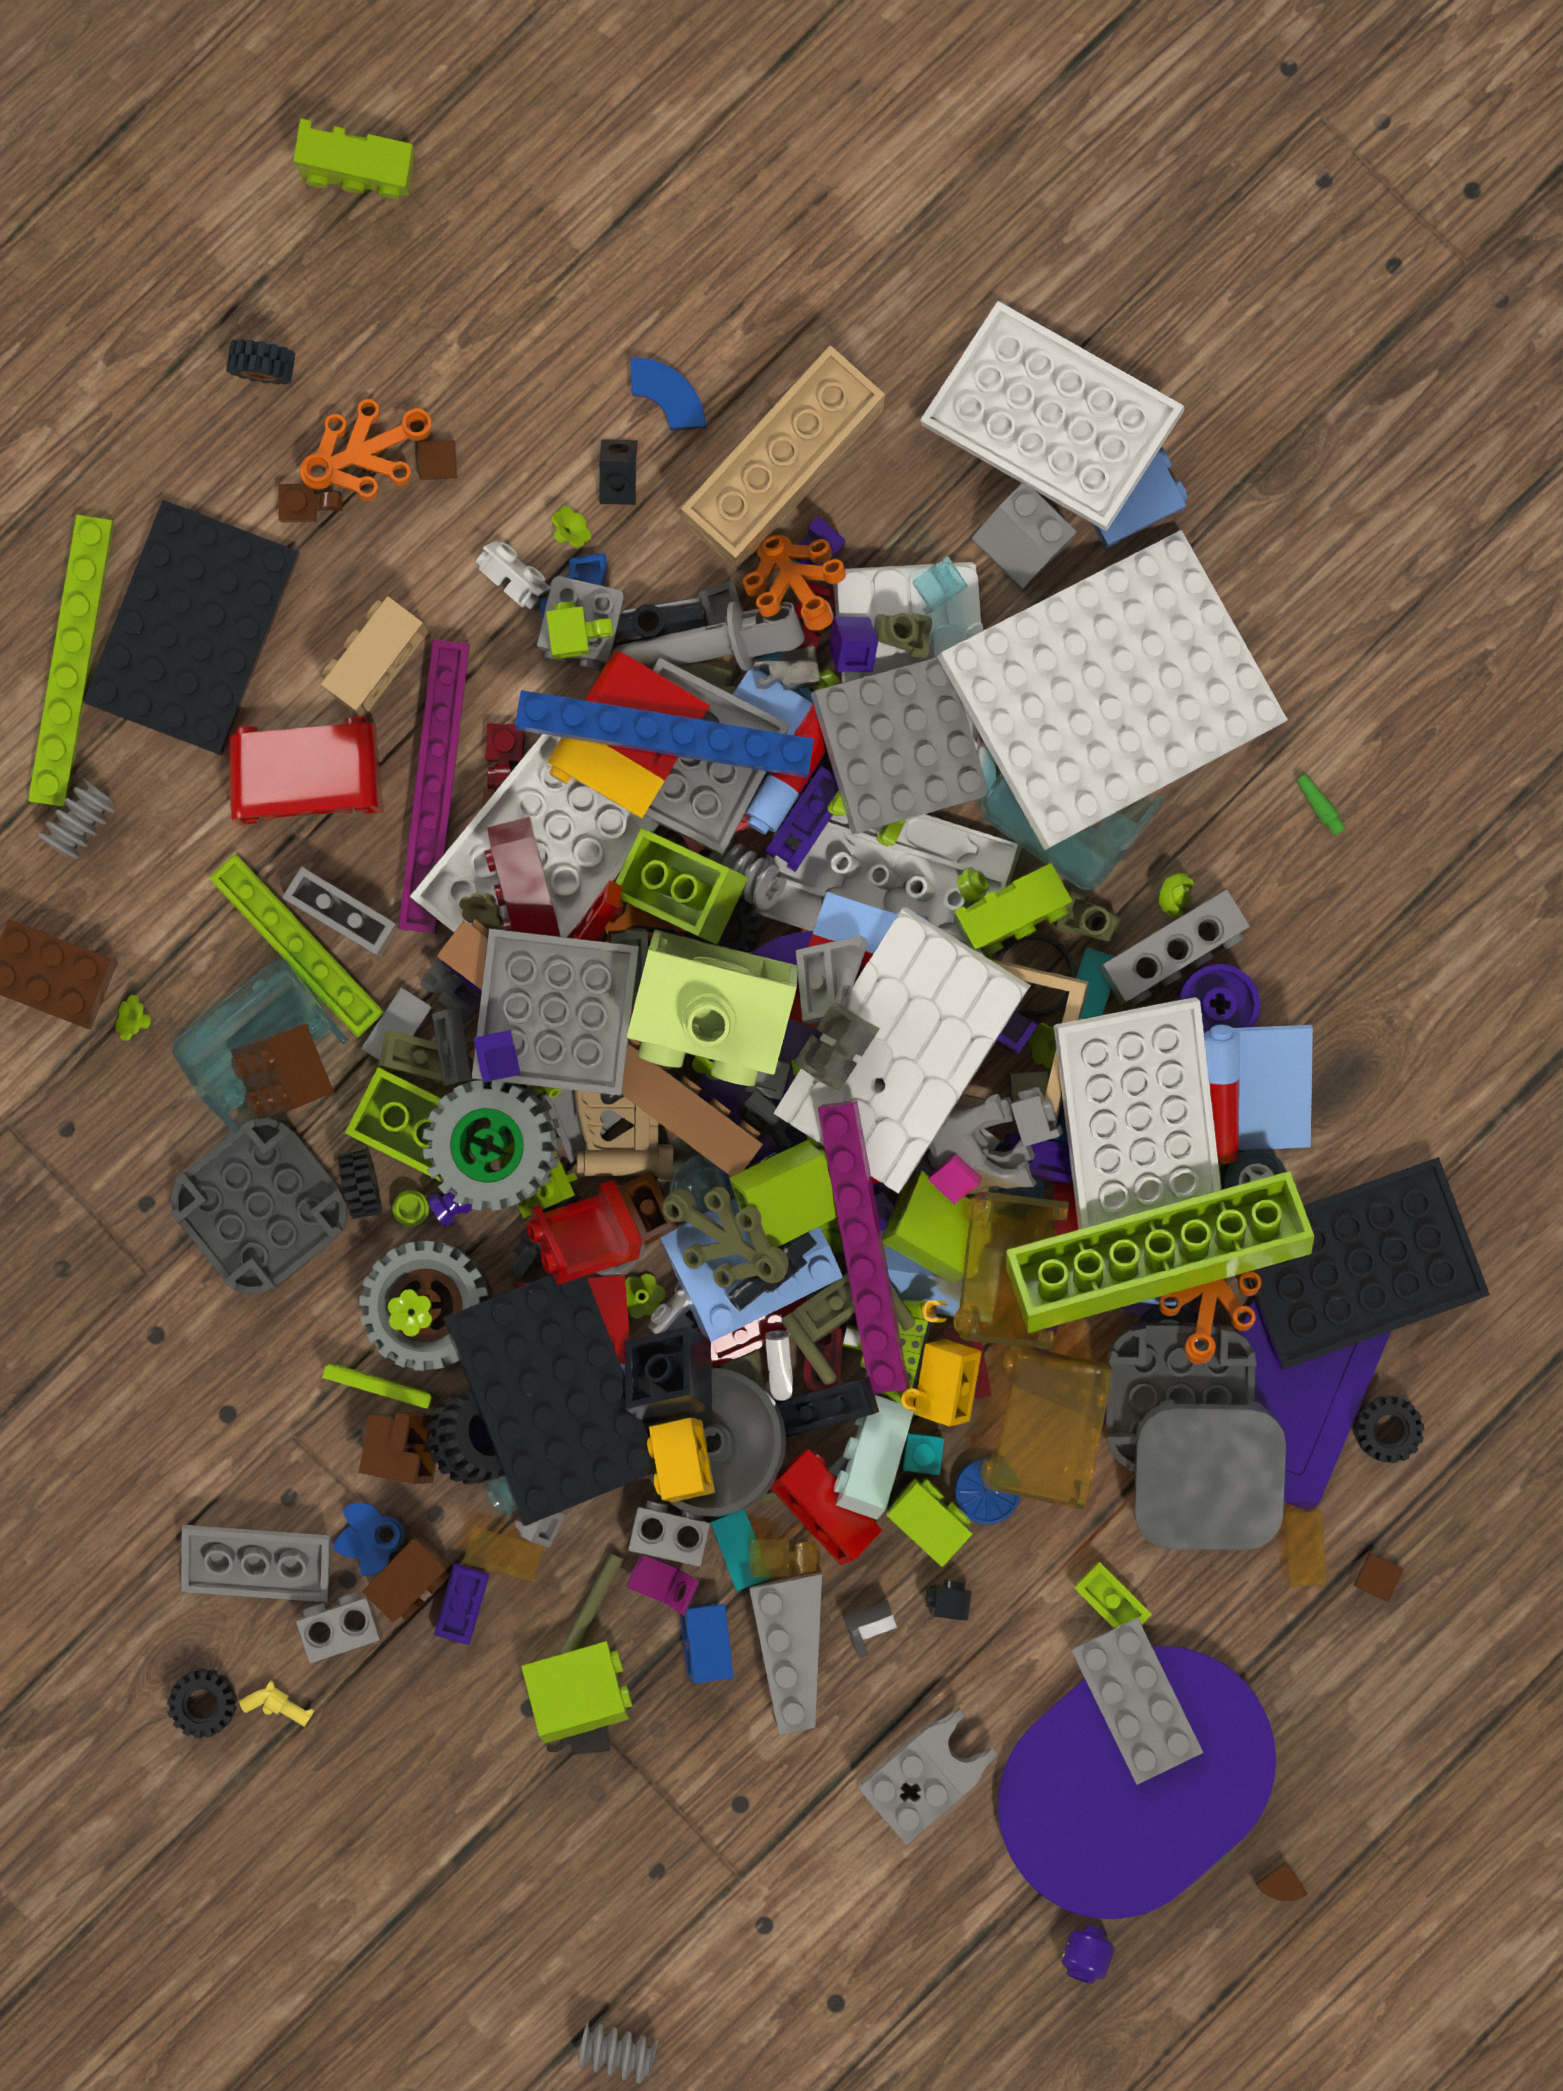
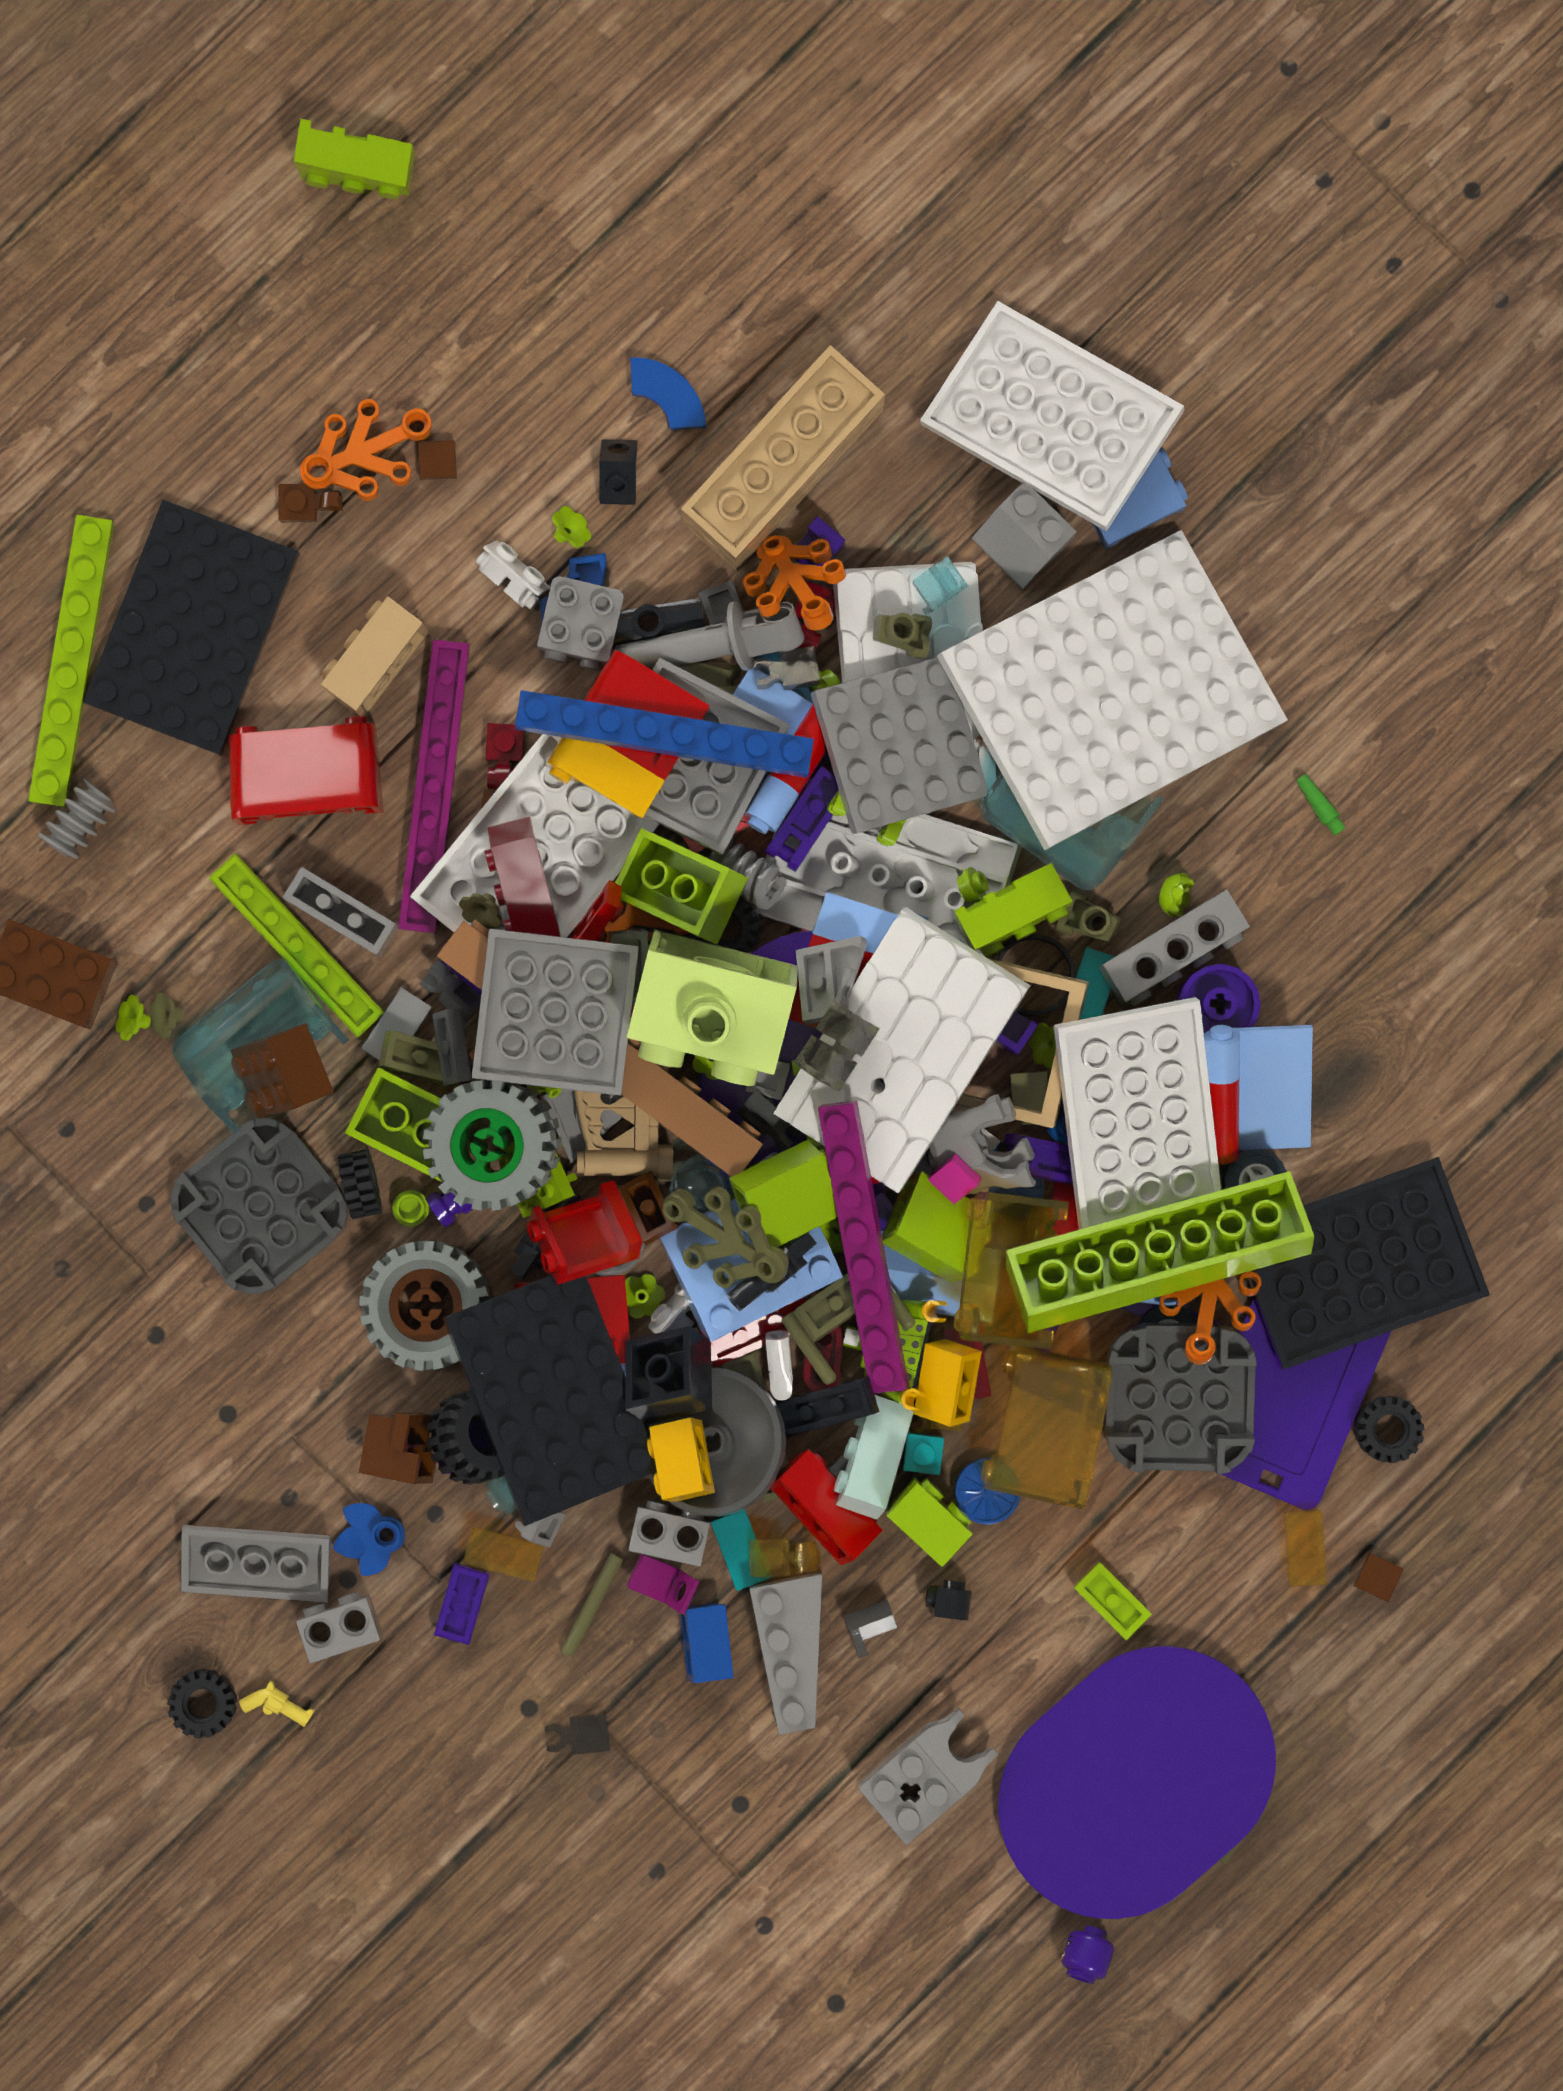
(165, 1015): none -> olive plant
(260, 361): black wheel -> none
(378, 1385): lime tile -> none
(402, 1318): lime plant -> none
(406, 1577): reddish brown brick -> none
(497, 1056): dark purple panel -> none
(571, 632): lime brick -> none
(577, 1692): lime brick -> none
(616, 2052): light grey piece -> none
(853, 644): dark purple panel -> none
(929, 1424): none -> clear yellow hand
(1035, 1117): light grey brick -> none
(1137, 1700): light grey plate -> none
(1209, 1476): dark grey tile -> none
(1281, 1884): reddish brown tile -> none

